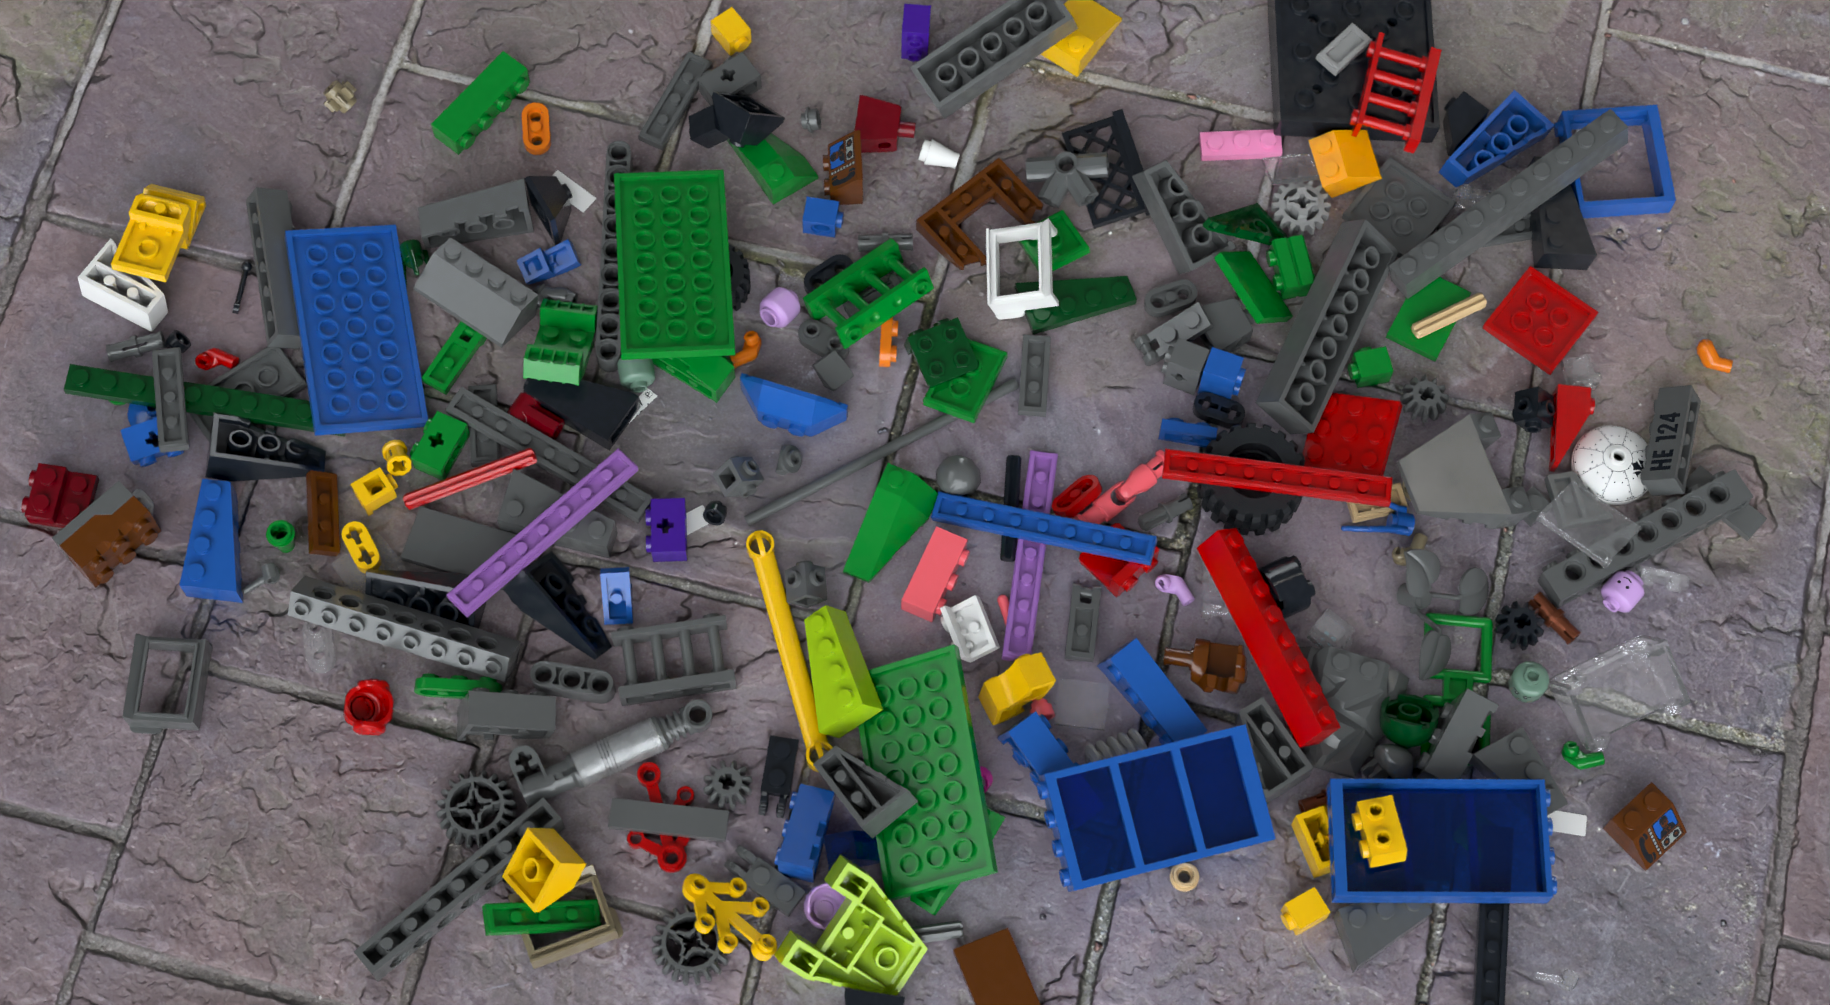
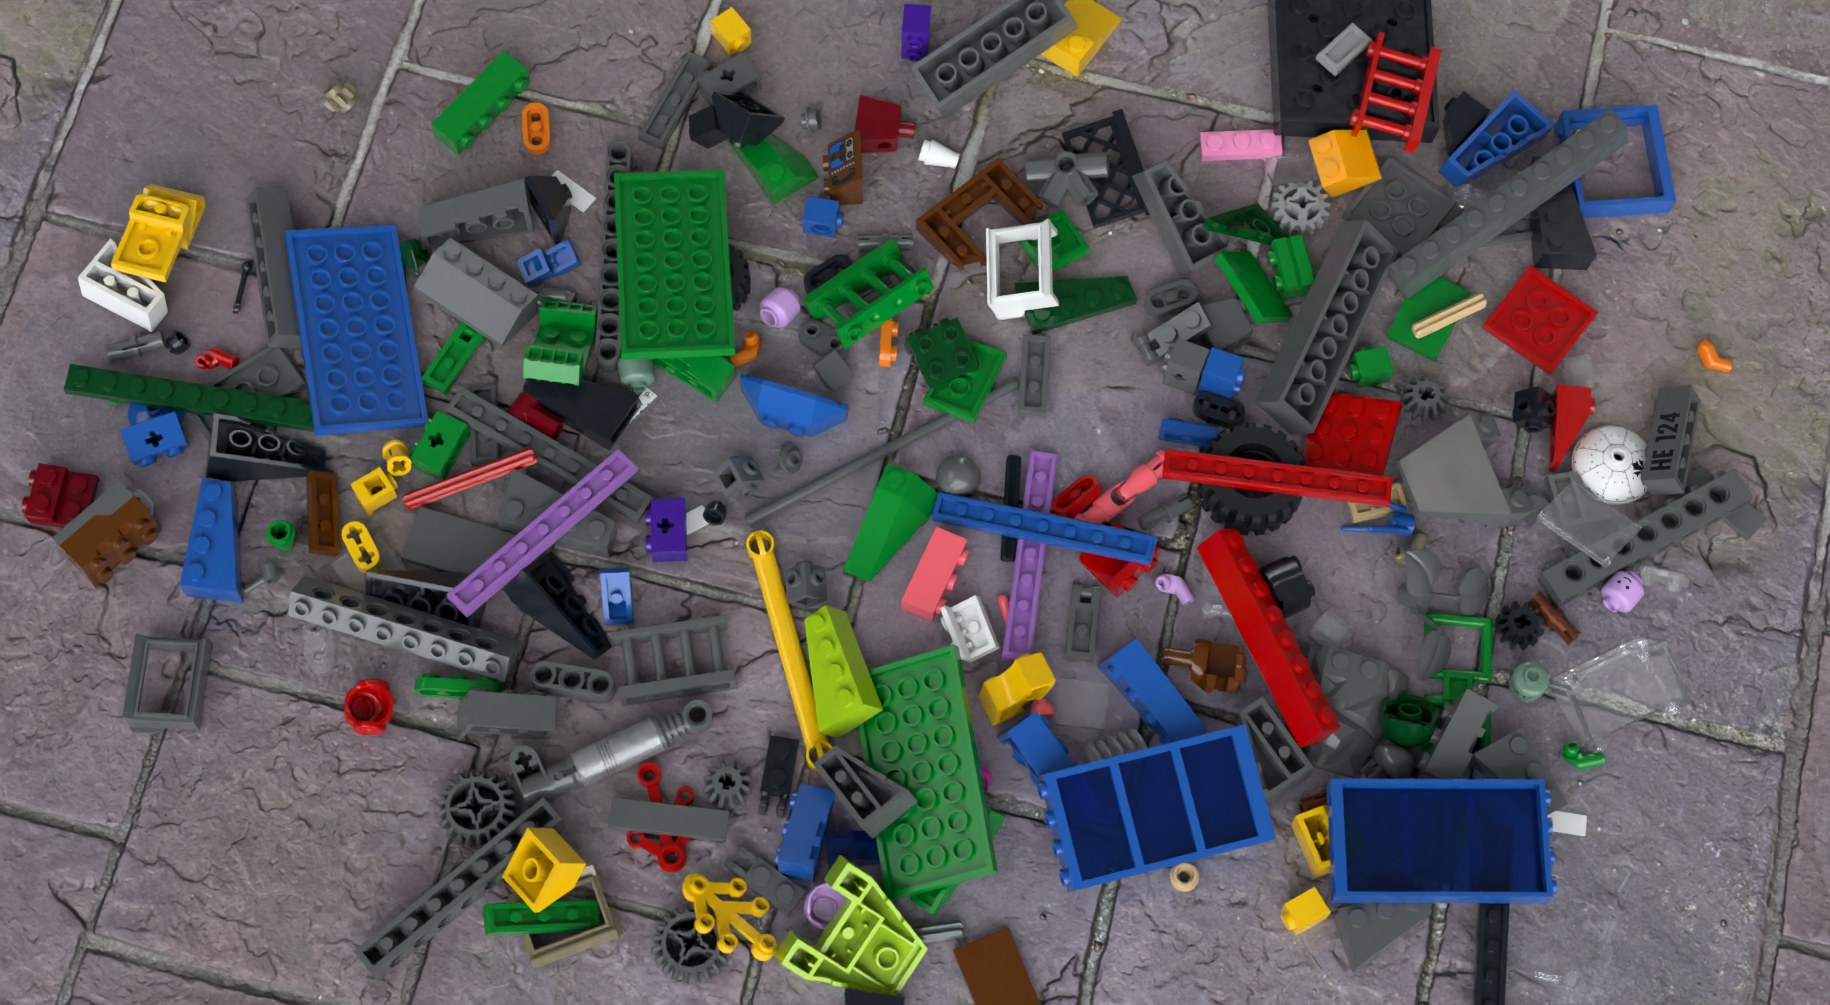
(170, 400): dark grey tile -> none
(1380, 831): yellow brick -> none
(1647, 826): reddish brown slope -> none

